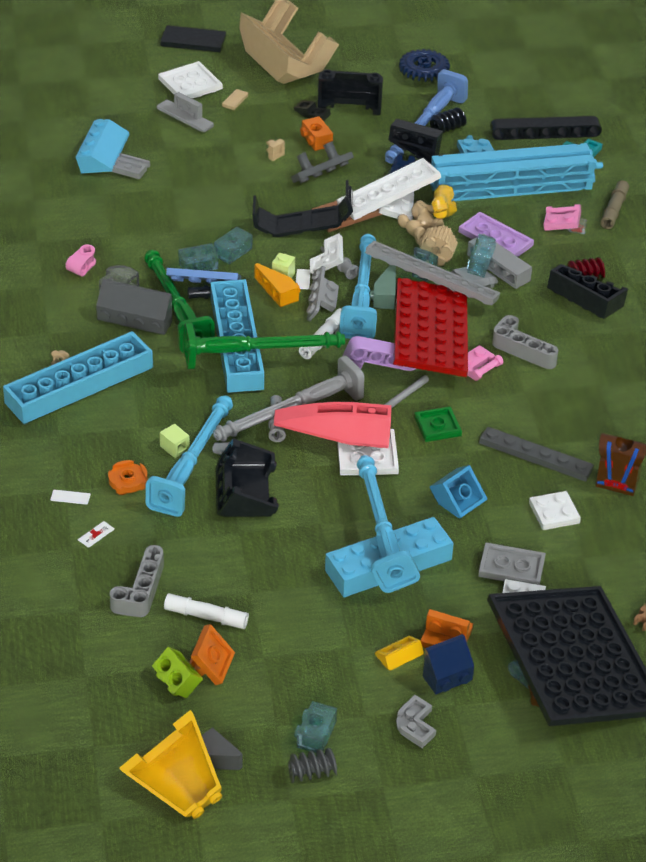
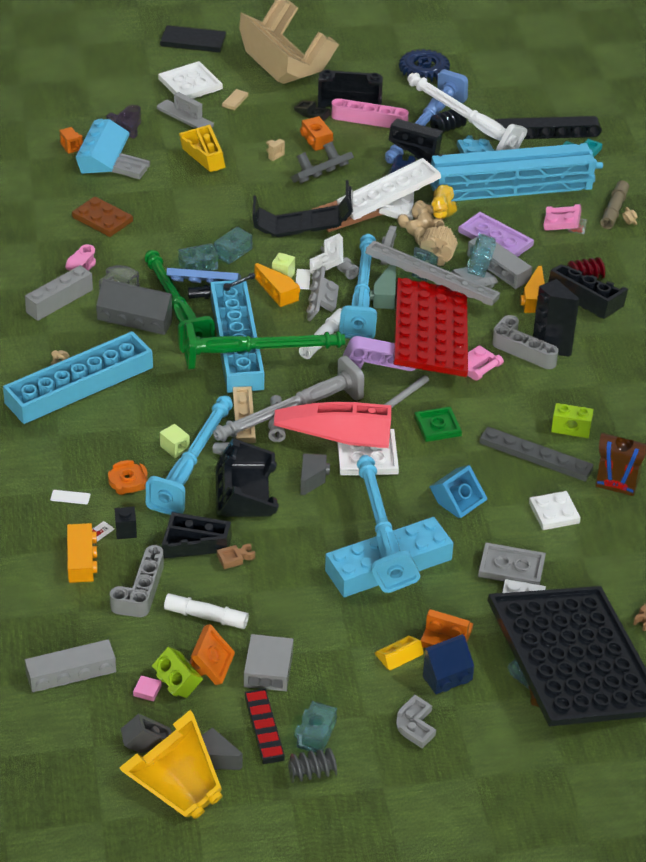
(58, 292): none -> light grey brick
(70, 140): none -> orange brick
(70, 665): none -> light grey brick
(81, 552): none -> light orange brick
(102, 216): none -> dark orange plate
(125, 522): none -> black brick
(128, 119): none -> clear purple tile
(143, 733): none -> dark grey slope
(147, 688): none -> bright pink tile
(195, 535): none -> black wedge
(203, 147): none -> yellow wedge
(227, 287): none -> black hinge
(233, 556): none -> medium nougat plate
(243, 407): none -> tan plate
(264, 726): none -> tile
(268, 662): none -> light grey brick
(313, 472): none -> dark grey slope
(367, 113): none -> bright pink beam
(389, 239): none -> light grey plate
(509, 138): none -> white piece
(529, 297): none -> light orange slope
(556, 316): none -> black slope
(572, 420): none -> lime brick
(630, 216): none -> tan plate

